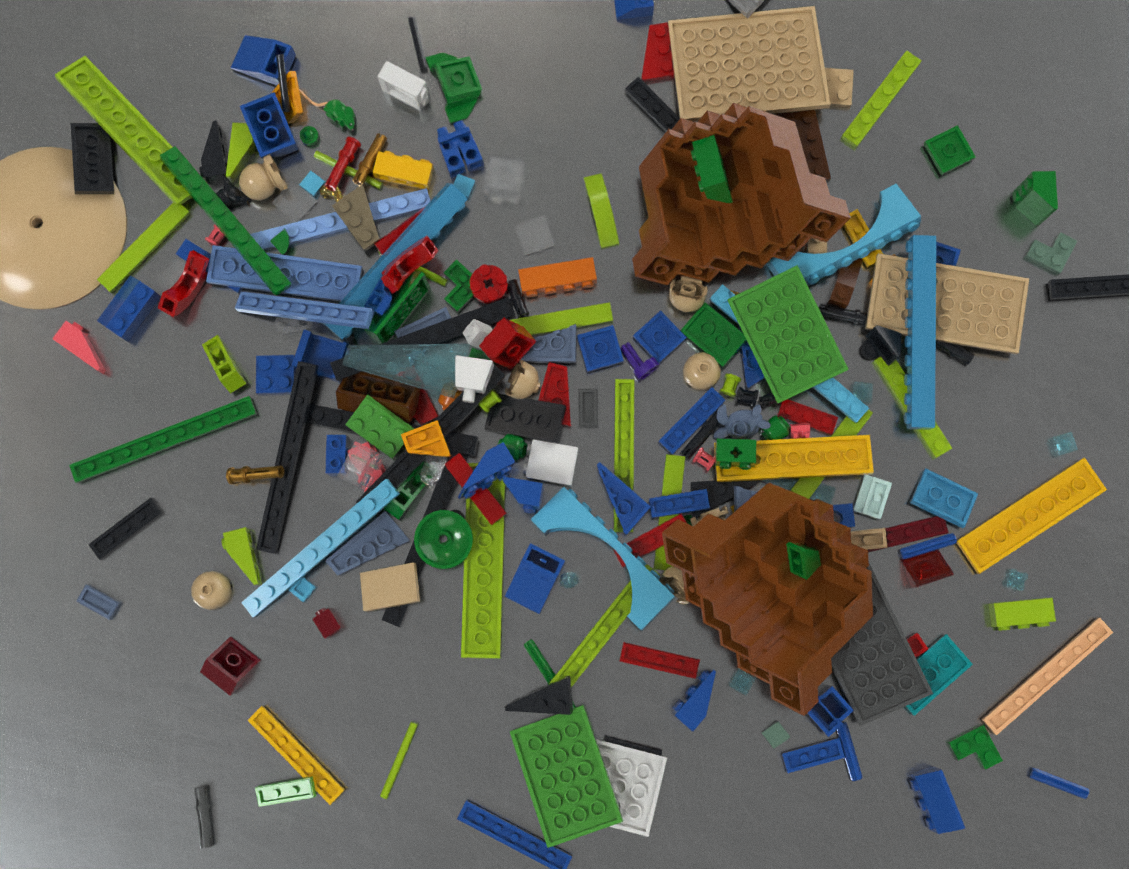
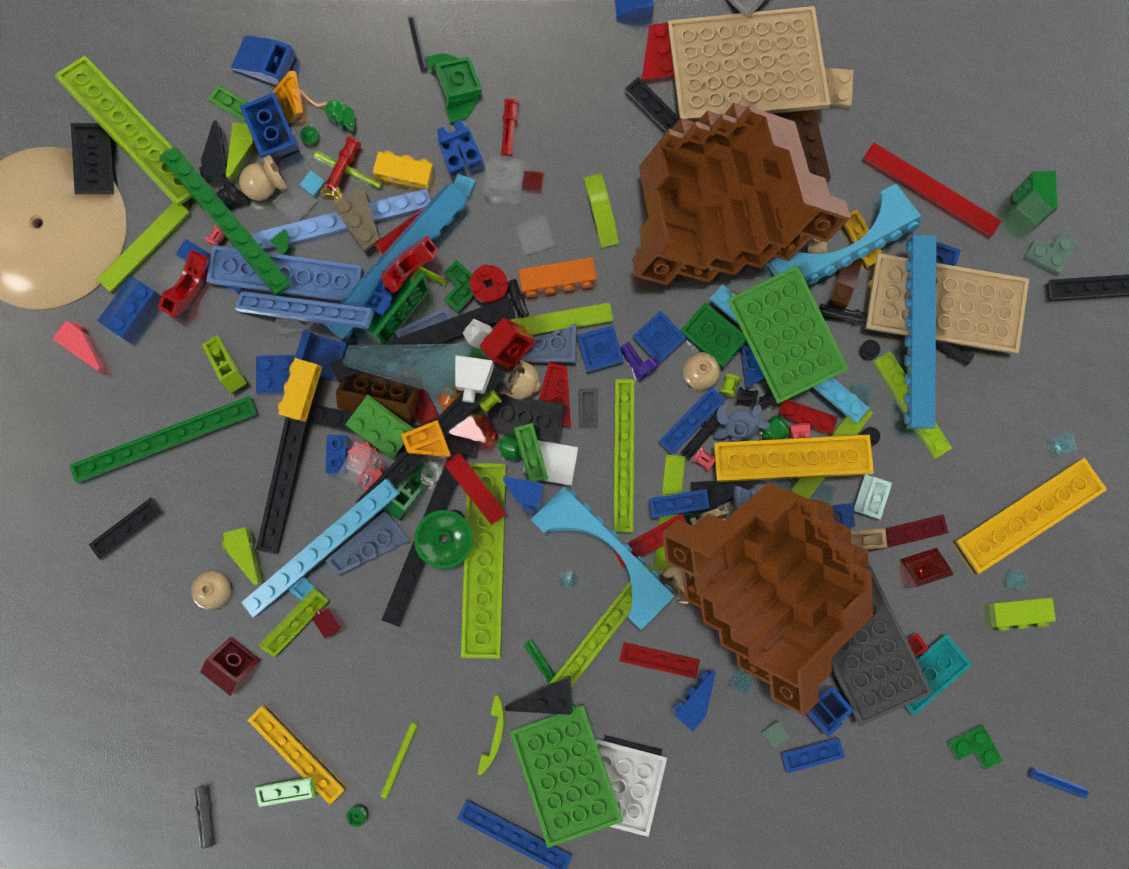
(98, 602): sand blue tile -> none
(228, 102): none -> bright green tile
(248, 474): pearl gold pin -> none
(283, 83): black bar -> none
(293, 622): none -> lime plate
(299, 389): none -> yellow brick
(356, 816): none -> green tile
(366, 165): pearl gold pin -> none
(389, 587): tan tile -> none
(404, 86): white window -> none
(476, 428): none -> clear red slope
(486, 759): none -> lime slope
(493, 466): blue slope -> none
(509, 118): none -> red pin
(531, 453): none -> bright green tile
(533, 181): none -> clear red tile
(534, 578): blue slope -> none
(627, 503): blue wing -> none
(687, 294): tan cylinder -> none
(711, 170): green slope -> none
(745, 449): green brick -> none
(802, 559): green slope -> none
(849, 752): blue axle -> none
(874, 435): none -> black plate
(881, 99): lime plate -> none
(886, 343): black slope -> none
(928, 546): blue axle -> none
(932, 189): none -> red tile
(936, 800): blue slope -> none
(944, 498): dark azure tile -> none
(949, 150): green plate -> none
(1047, 676): light nougat plate -> none

